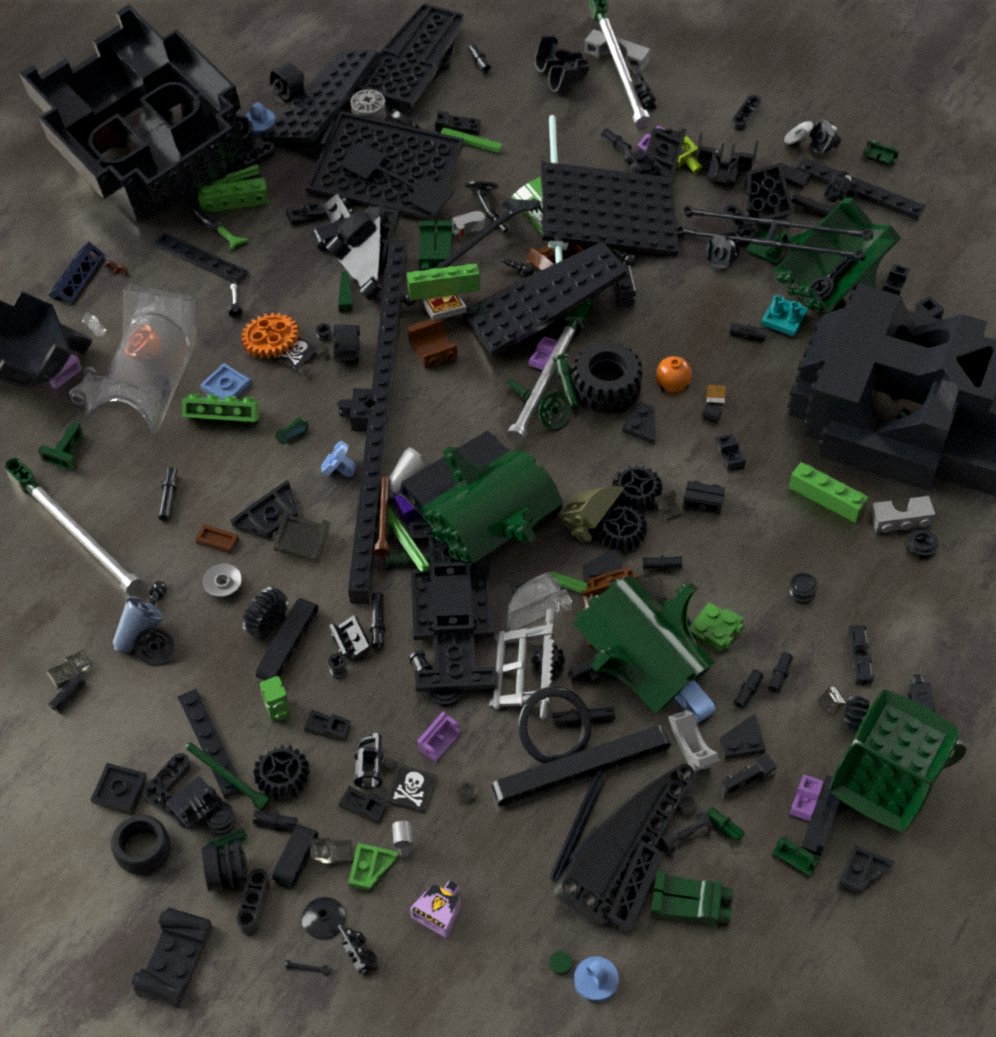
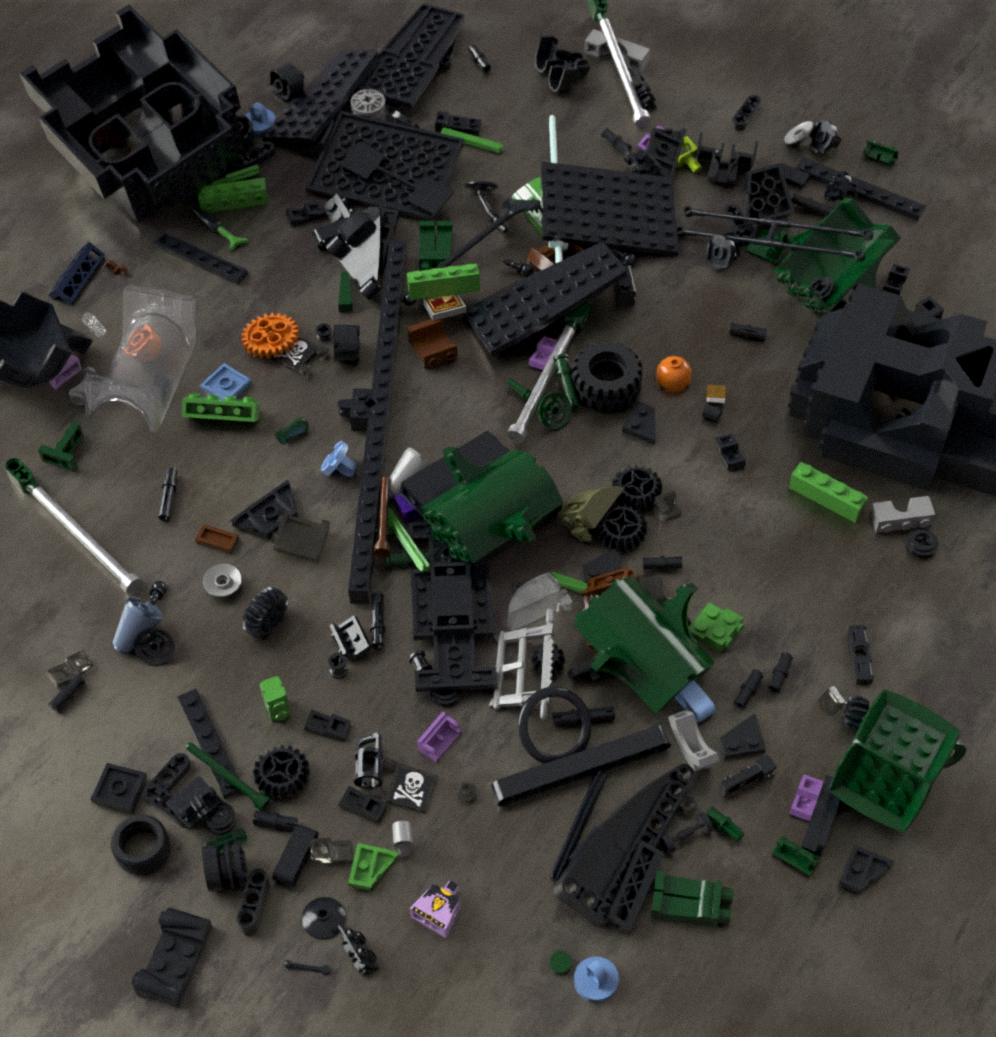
(235, 306): black hinge -> none
(287, 639): black beam -> none
(468, 223): light grey leg -> none
(704, 497): black brick -> none
(784, 315): teal plate -> none
(803, 588): black wheel -> none
(840, 268): black axle -> none
(921, 692): black piece -> none

